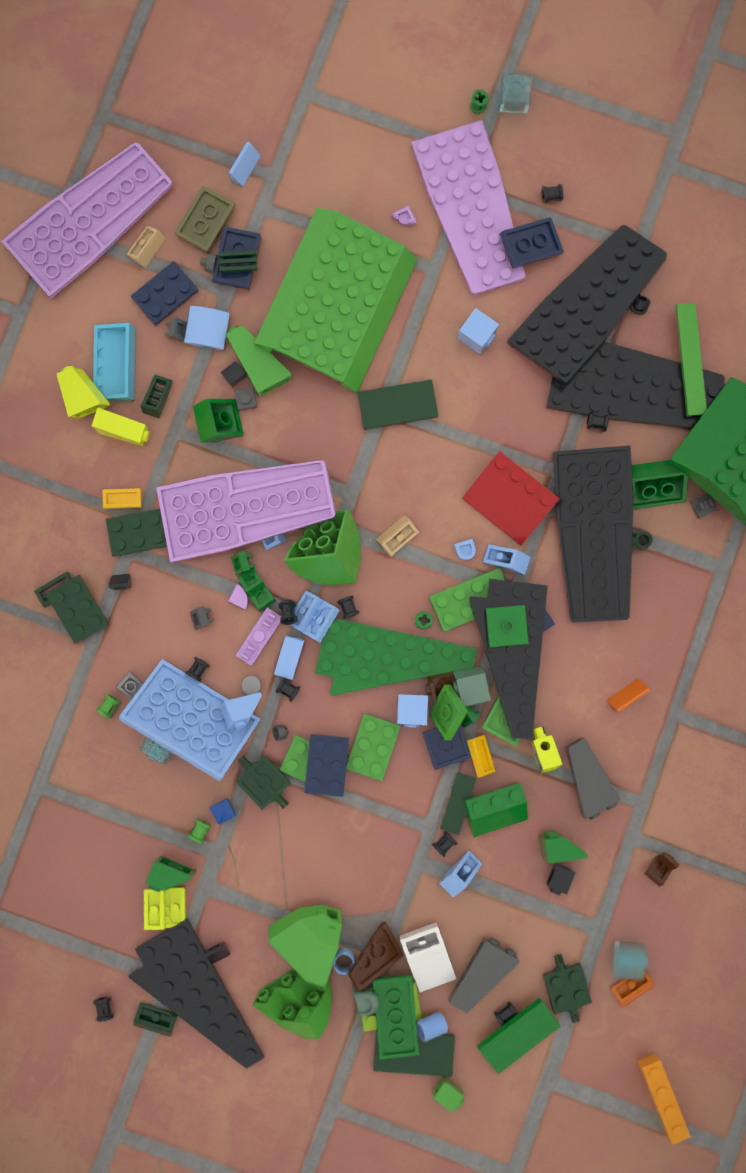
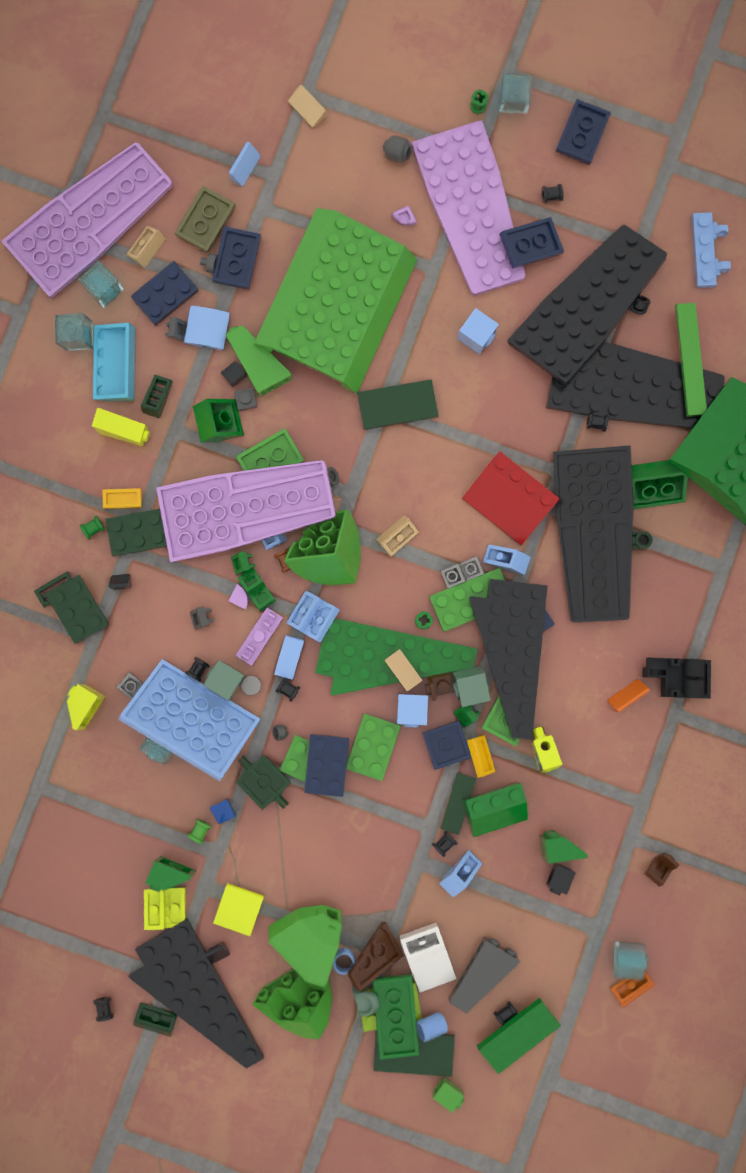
(74, 331): none -> clear light blue head
(80, 393): neon yellow slope -> none
(83, 704): none -> neon yellow slope
(92, 527): none -> green bush
(101, 284): none -> clear light blue head
(108, 706): bright green bush -> none
(224, 680): none -> sand green head
(238, 254): dark green tile -> none
(238, 909): none -> neon yellow slope
(239, 710): light blue slope -> none
(271, 452): none -> bright green plate
(281, 557): none -> dark orange bush
(284, 619): black bush -> none
(307, 106): none -> tan slope
(333, 476): none -> dark grey tile
(348, 607): black bush -> none
(397, 149): none -> dark grey head
(403, 670): none -> tan slope
(448, 712): bright green plate -> none
(462, 572): none -> light grey slope
(465, 550): light blue tile -> none
(506, 626): green plate -> none
(567, 988): dark green plate -> none
(583, 131): none -> dark blue plate
(590, 781): dark grey slope -> none
(663, 1099): light orange brick -> none
(681, 676): none -> black plate
(703, 506): dark grey tile -> none
(706, 264): none -> light blue hinge

